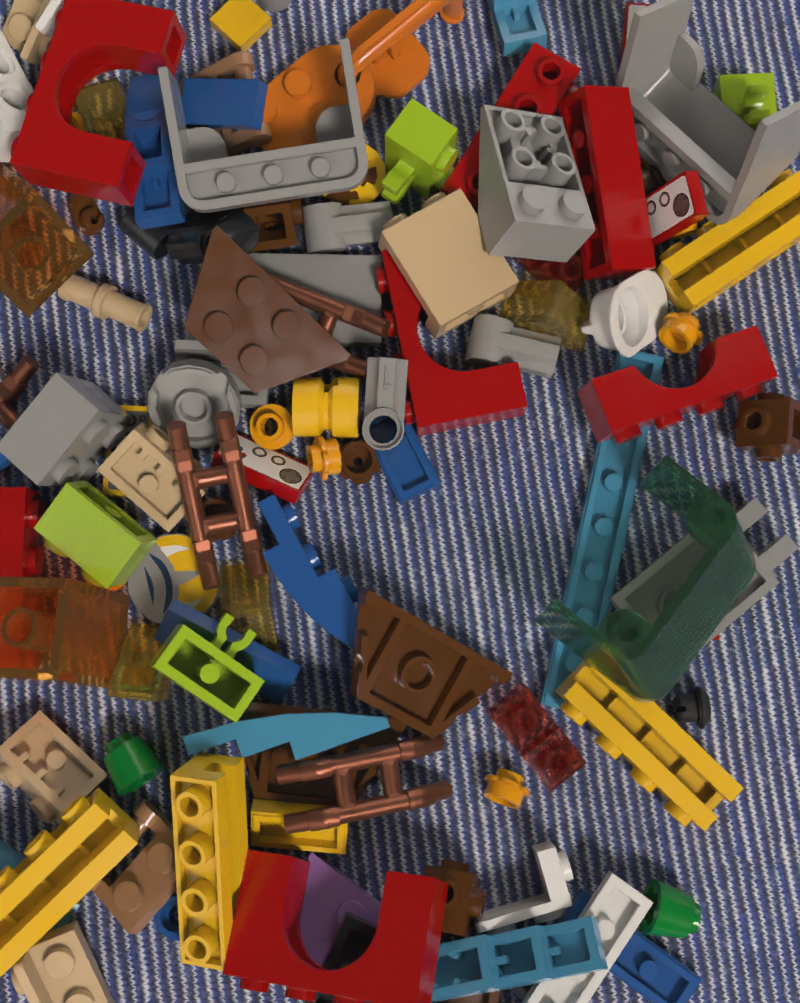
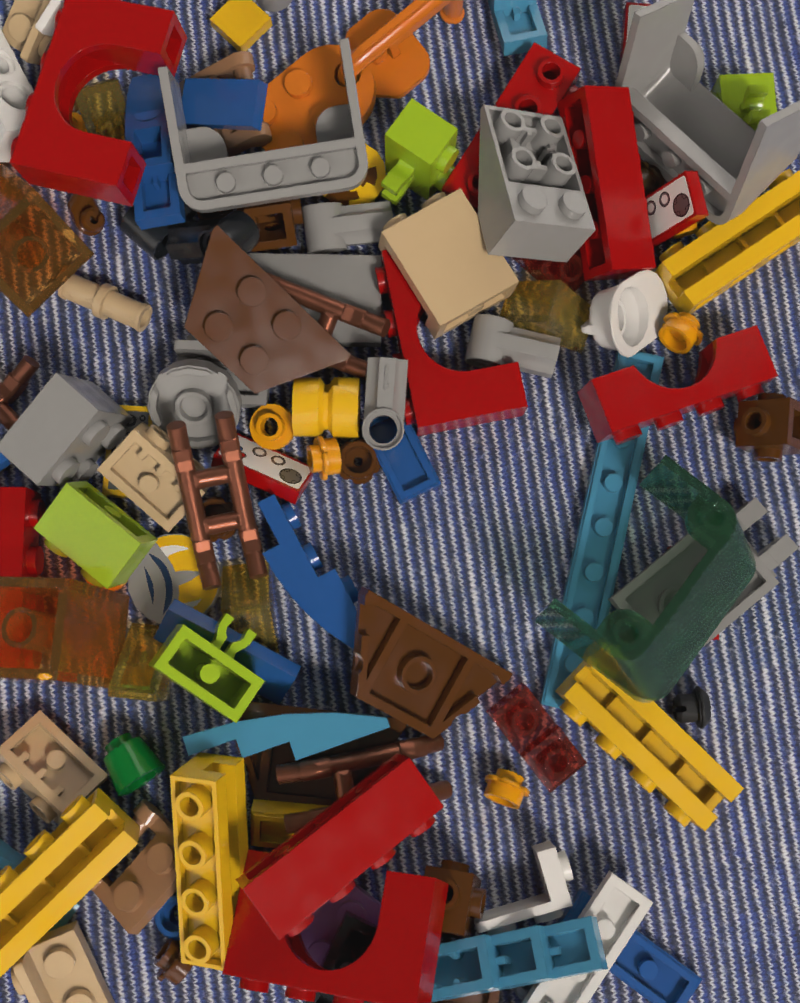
(170, 964): none -> reddish brown plate
(340, 845): none -> red brick
(671, 913): green hat -> none

